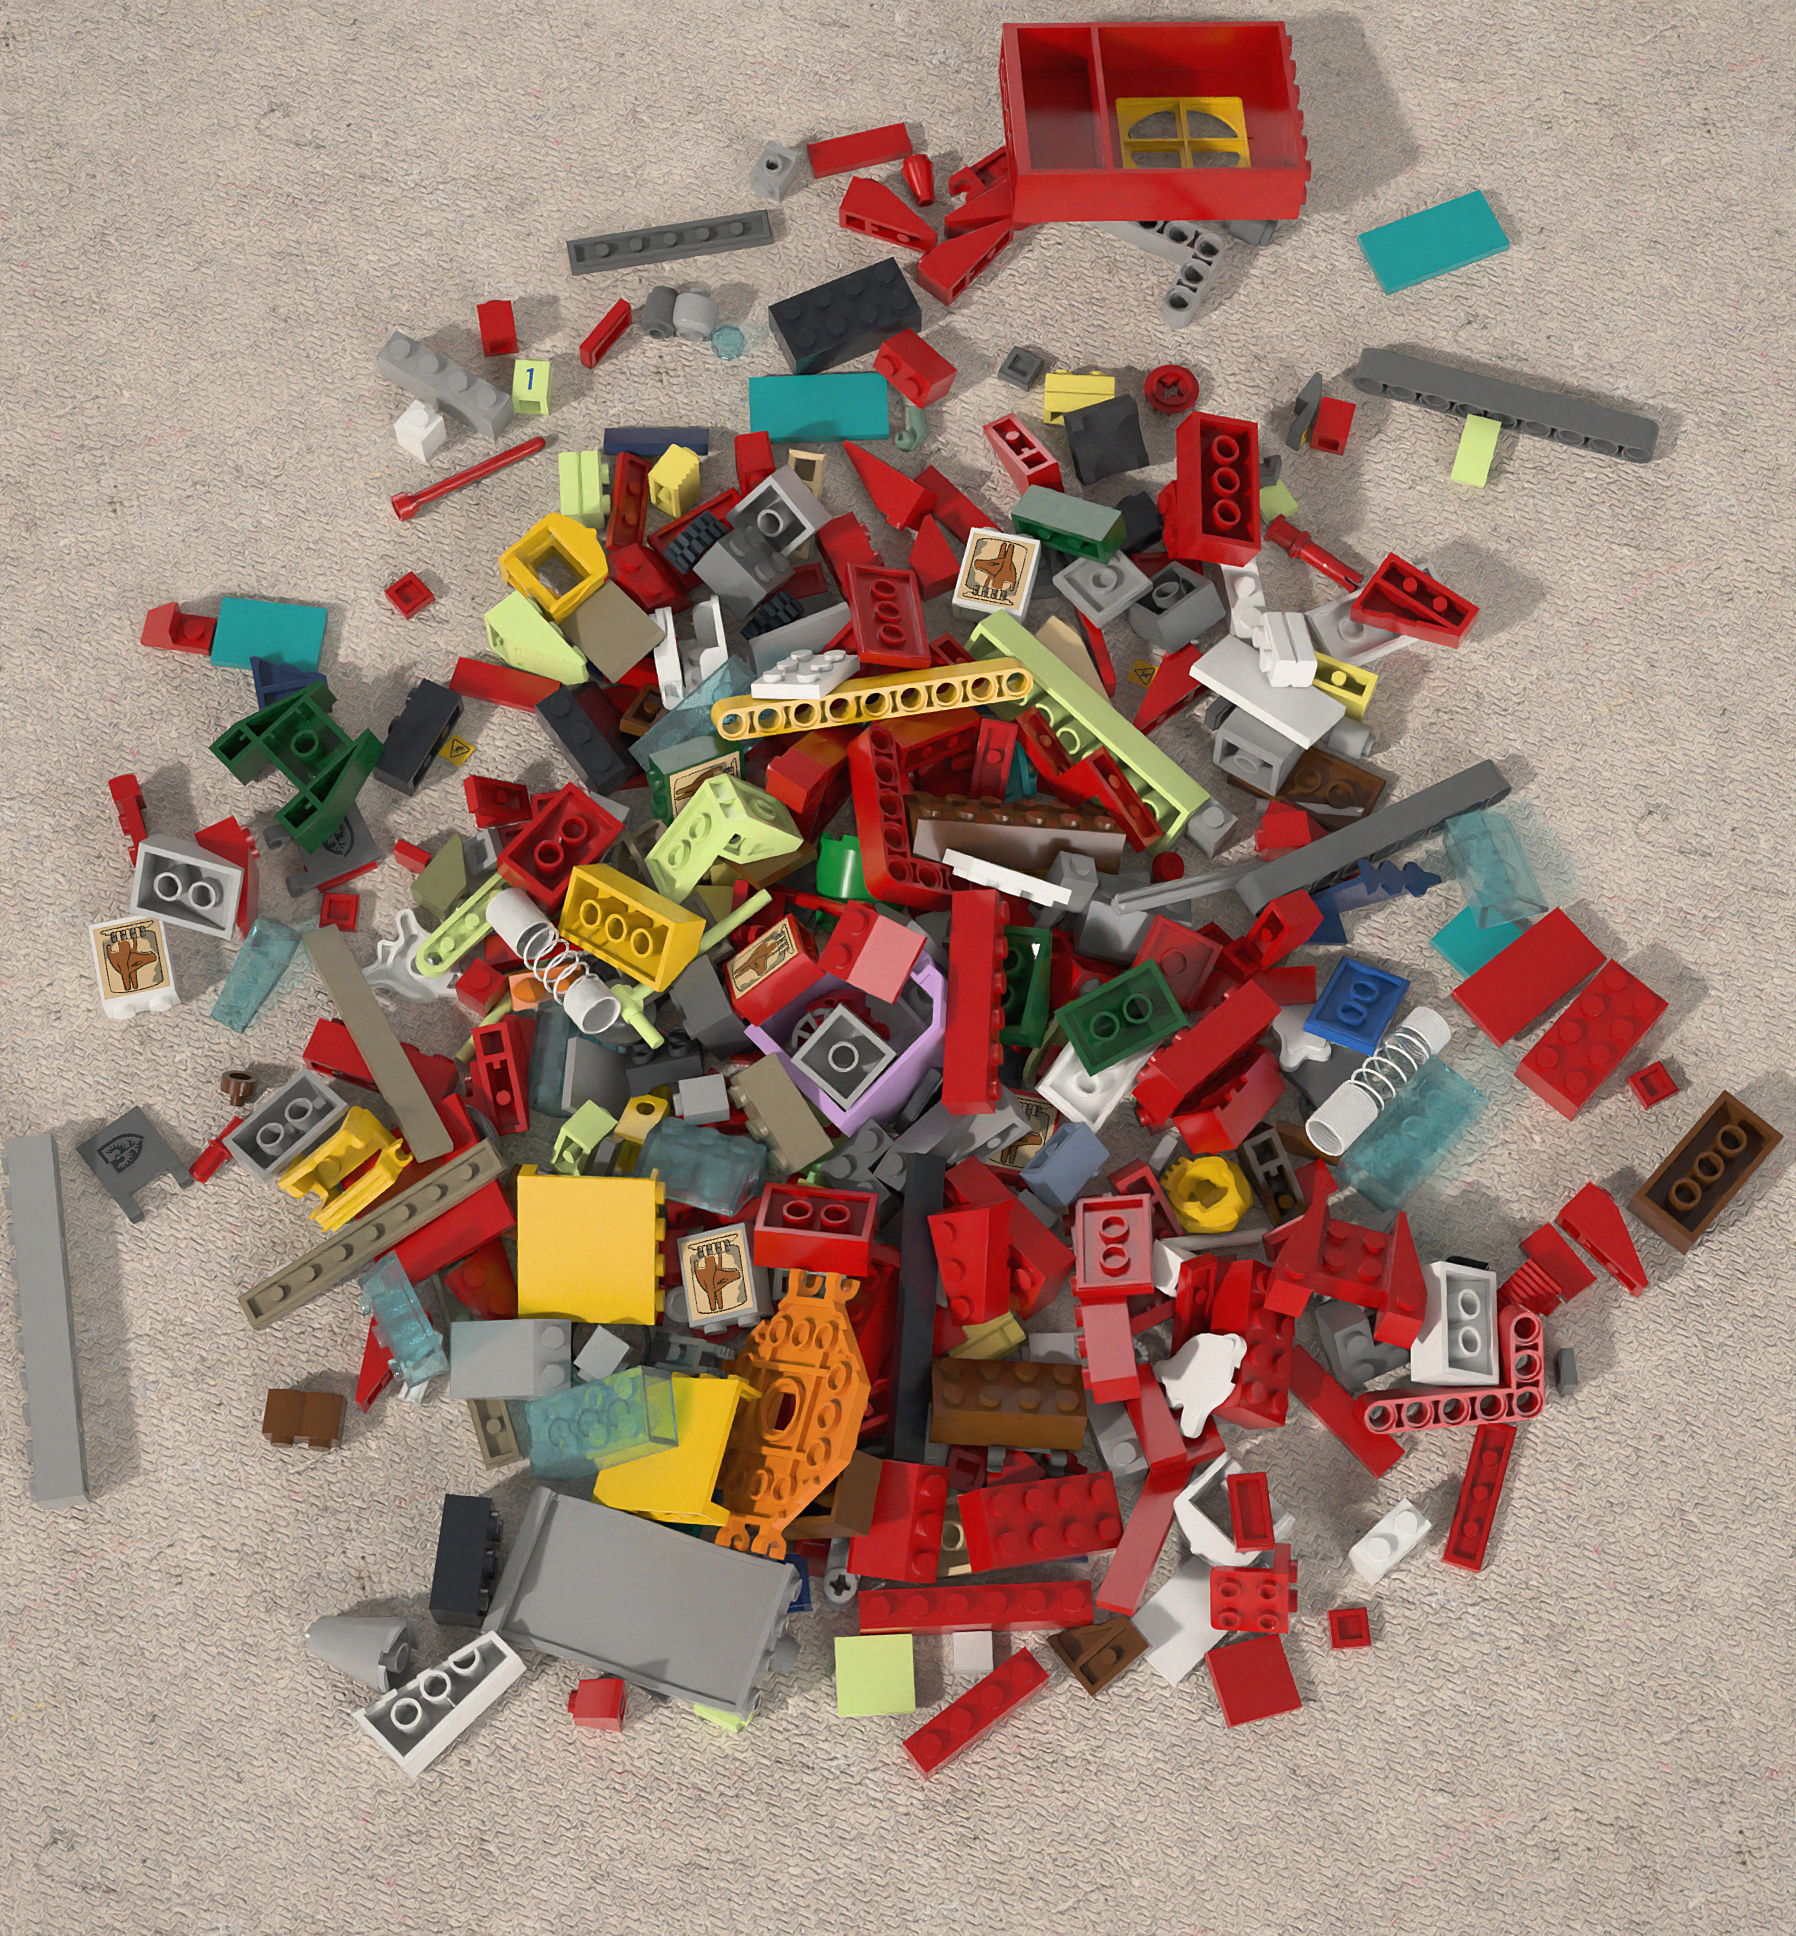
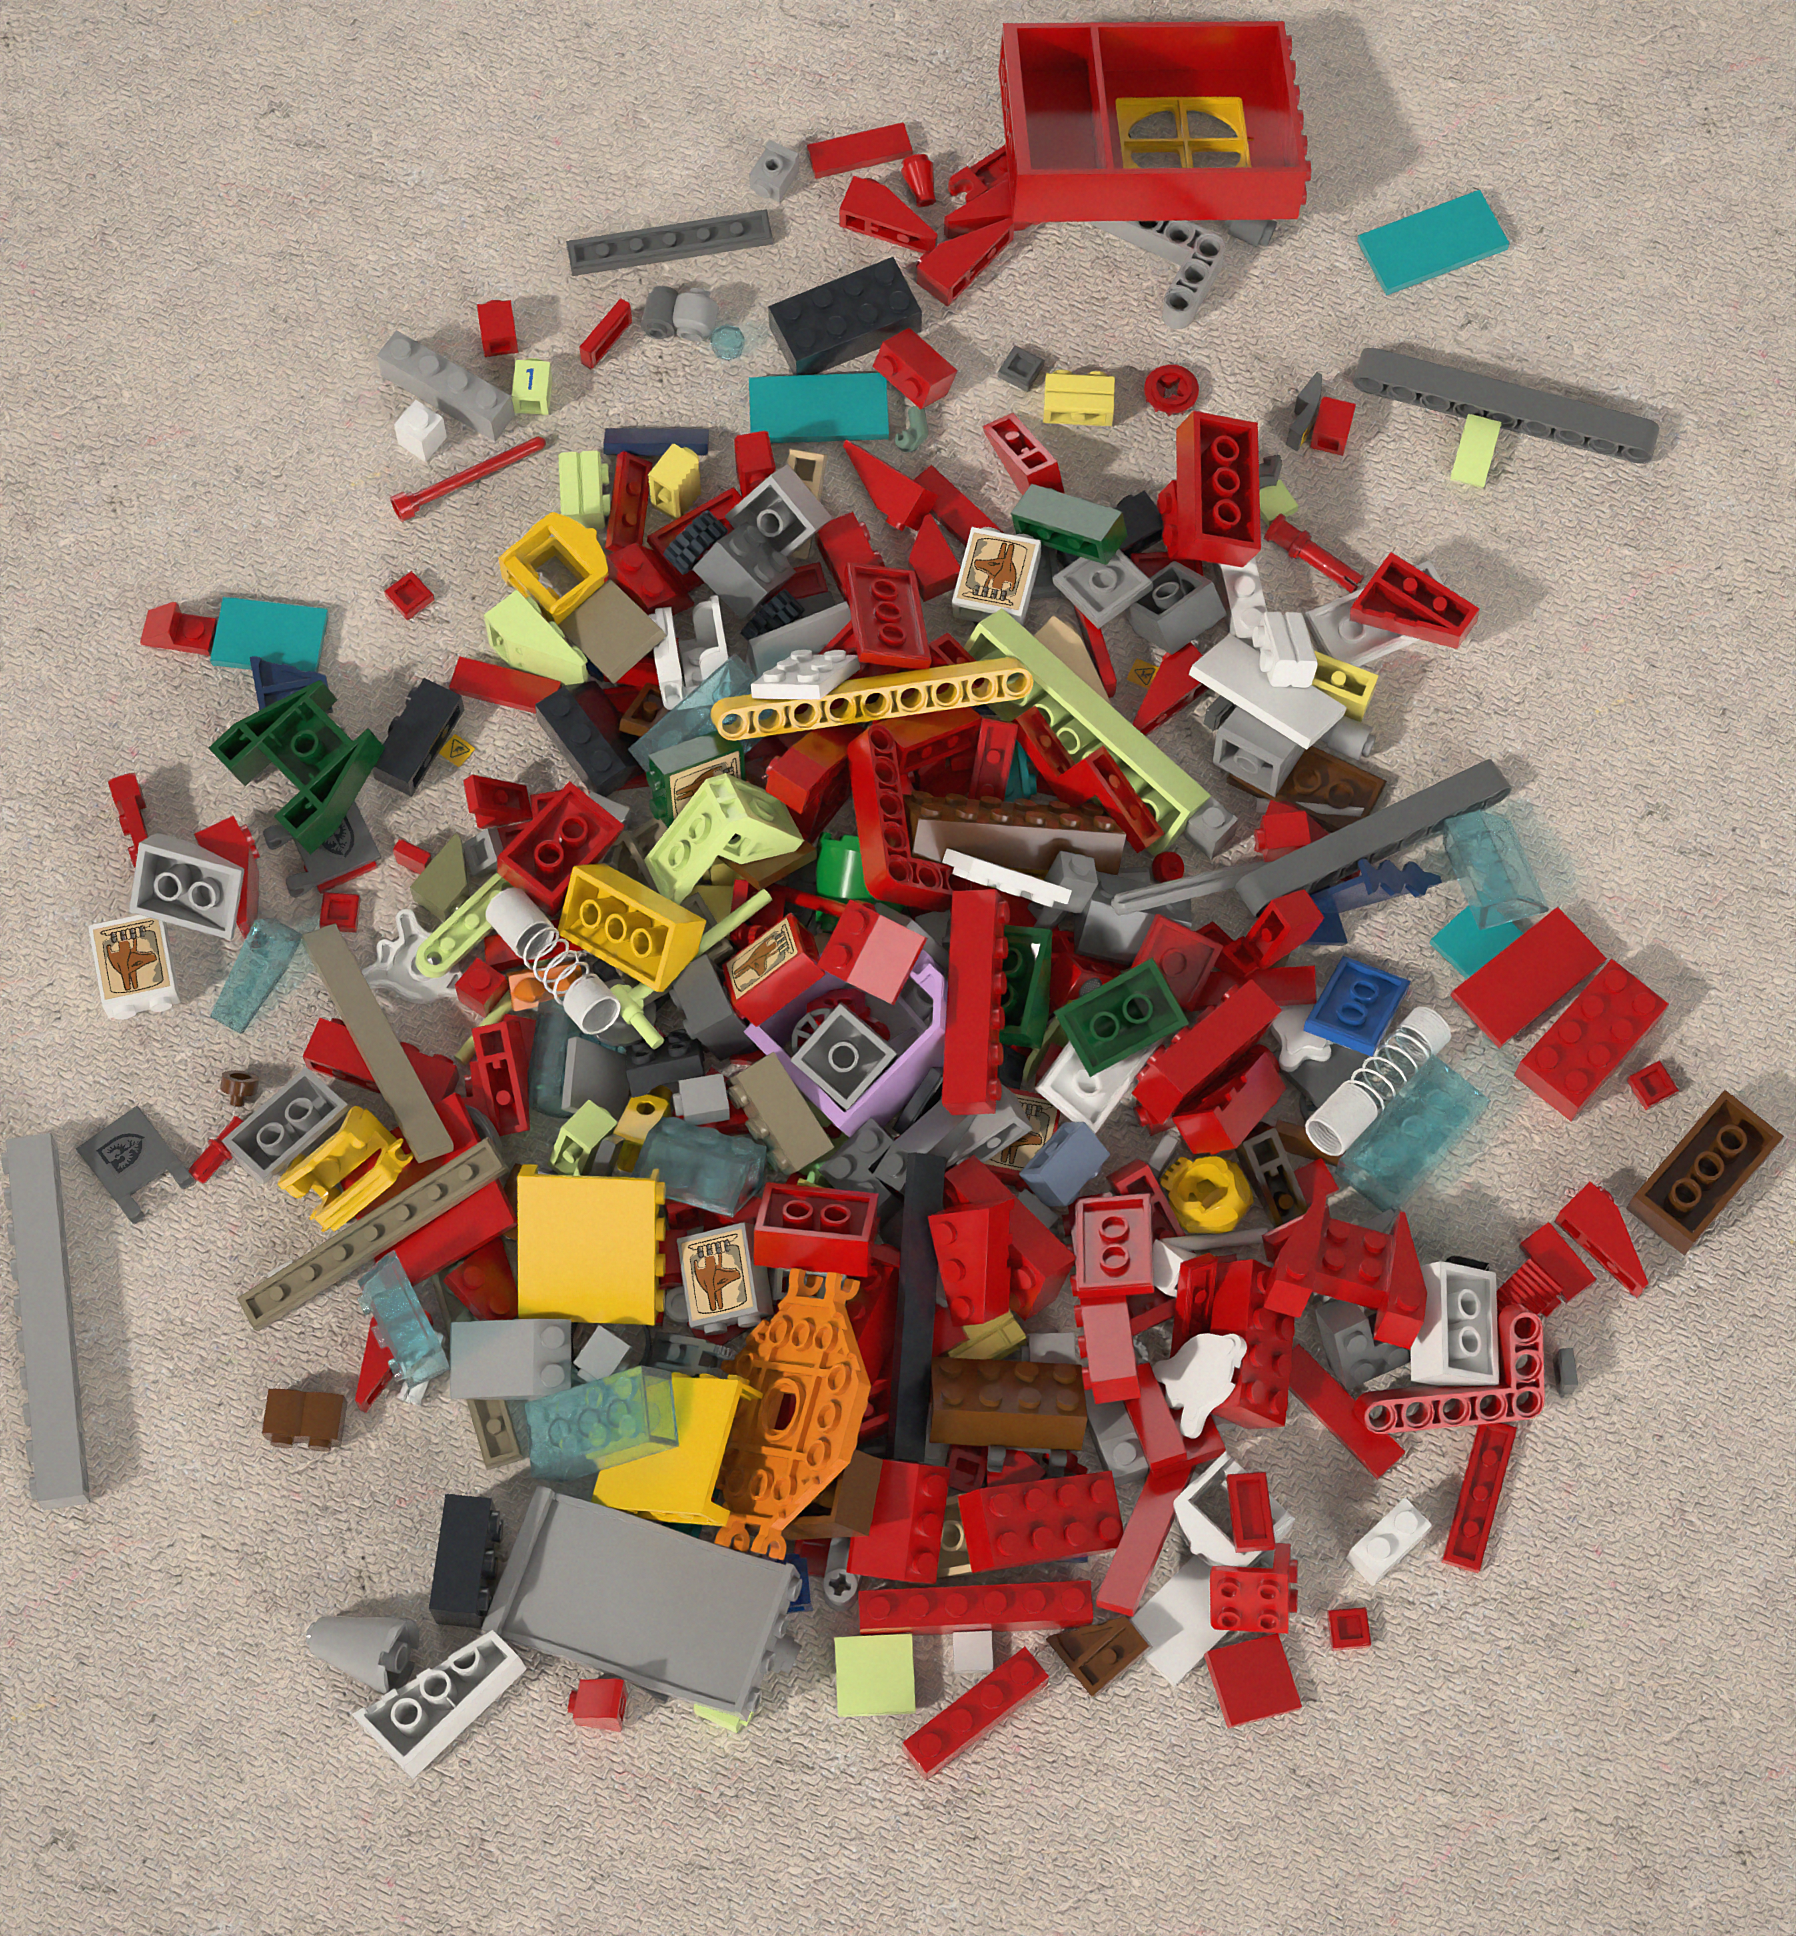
(1105, 439): black brick -> none

